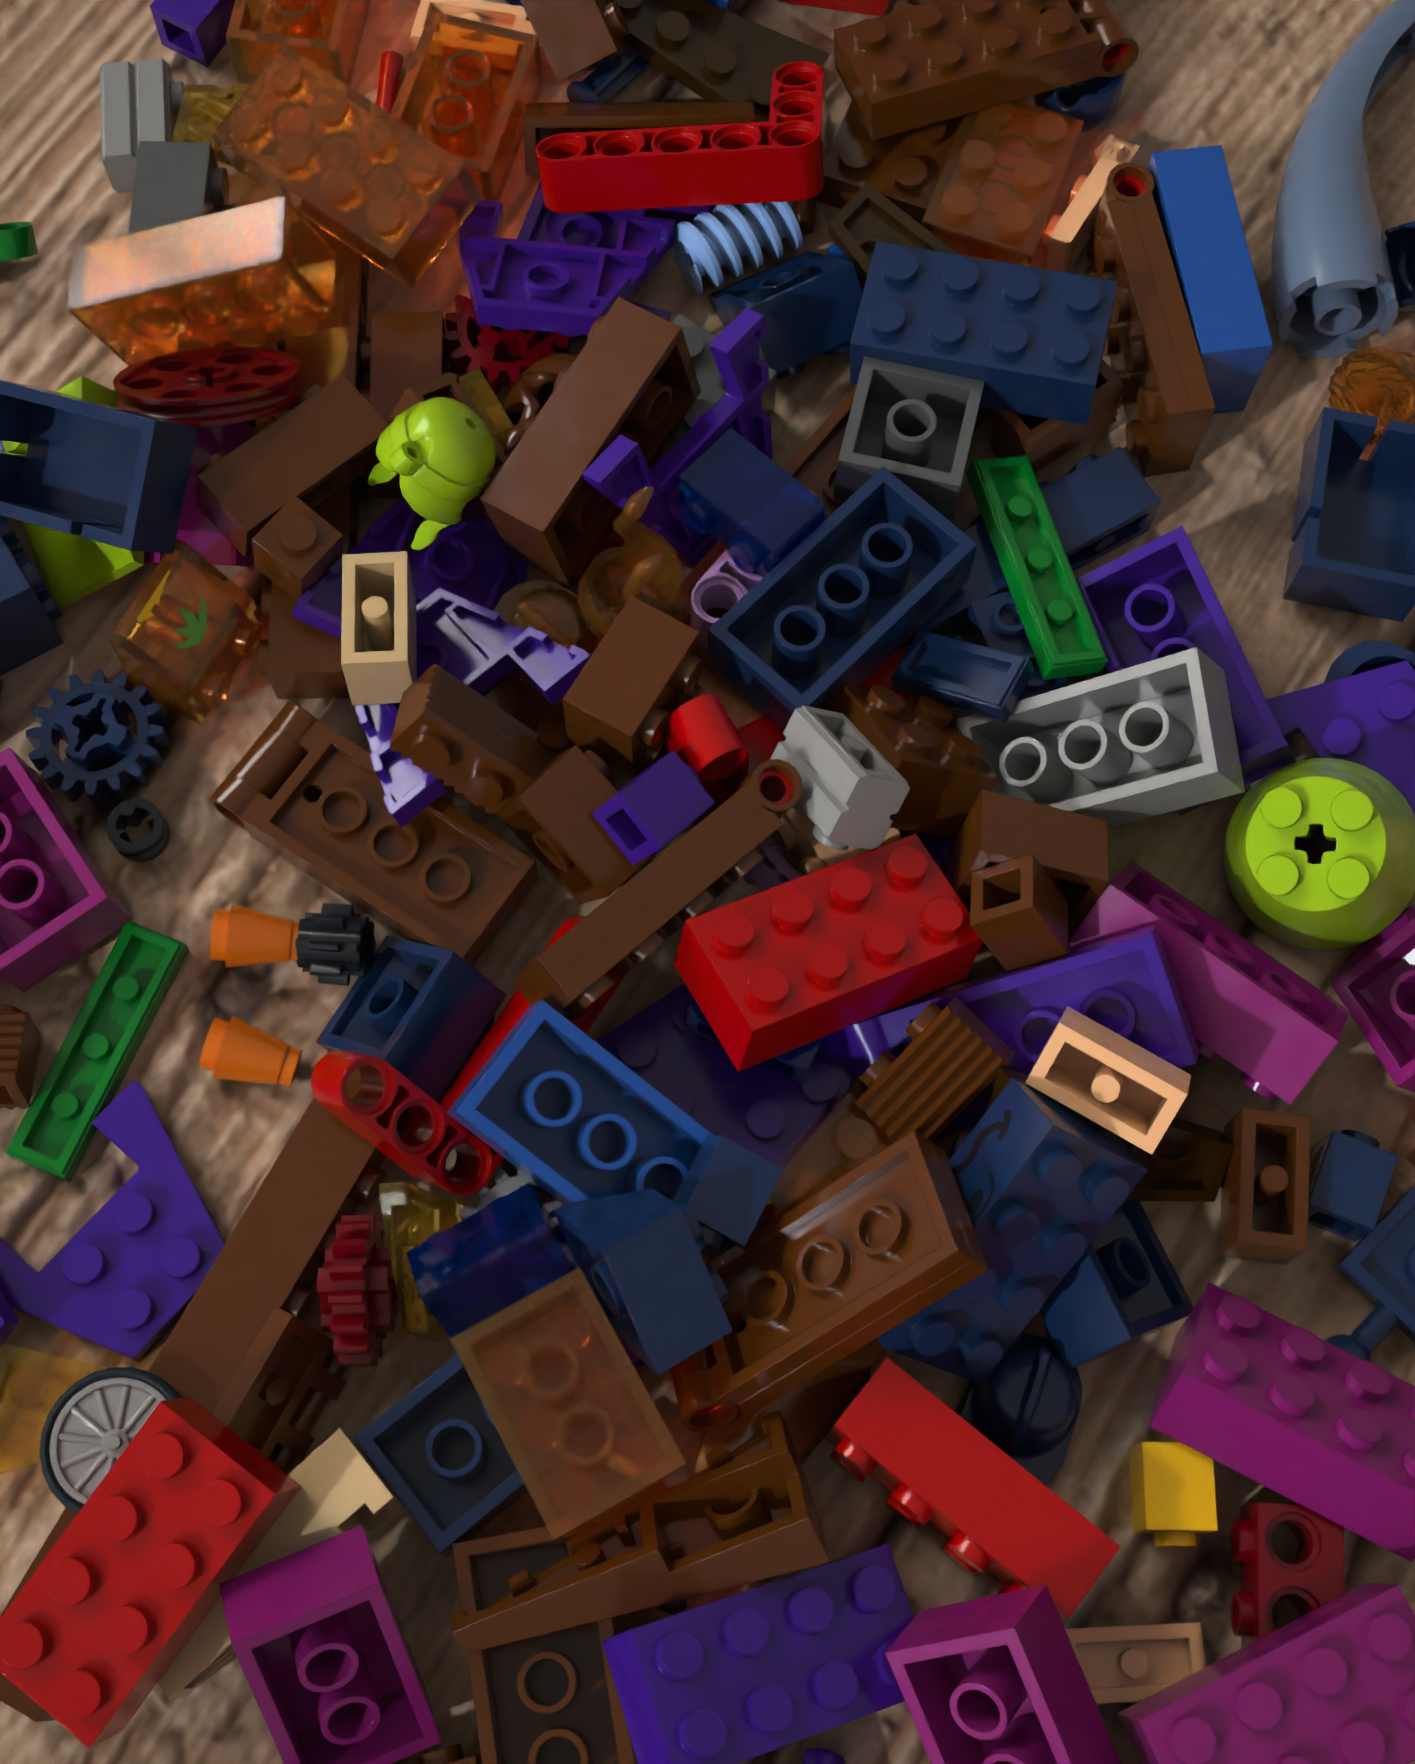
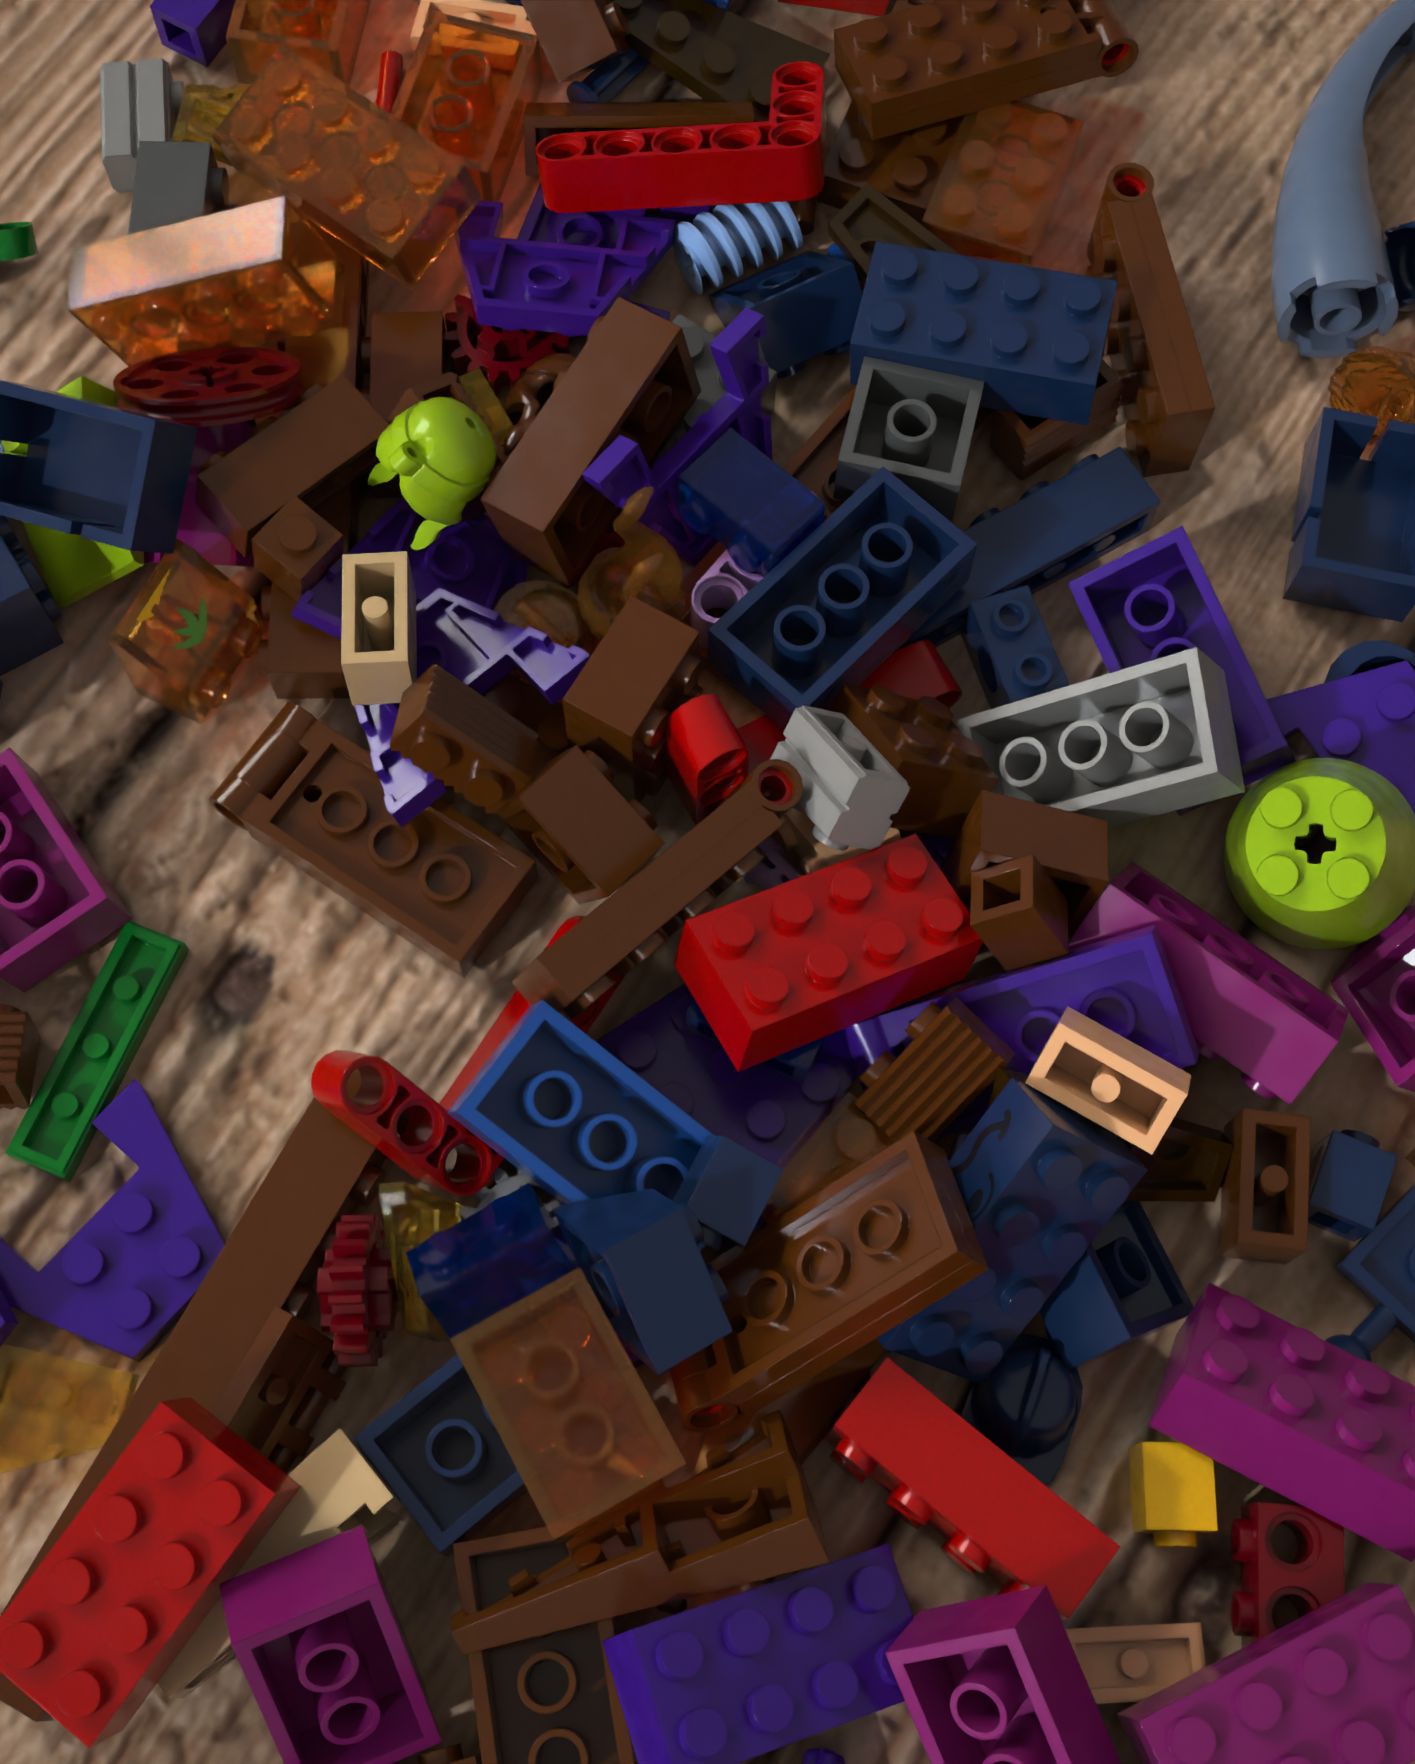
(94, 1427): light grey wheel -> none
(99, 743): dark blue gear -> none
(131, 814): black bush -> none
(248, 1054): orange cone -> none
(251, 937): orange cone -> none
(335, 944): black gear -> none
(416, 1012): dark blue slope -> none
(653, 807): dark purple brick -> none
(963, 674): dark blue tile -> none
(1036, 567): green tile -> none
(1069, 234): light nougat hinge -> none
(1087, 100): dark blue hair -> none
(1213, 269): blue brick -> none

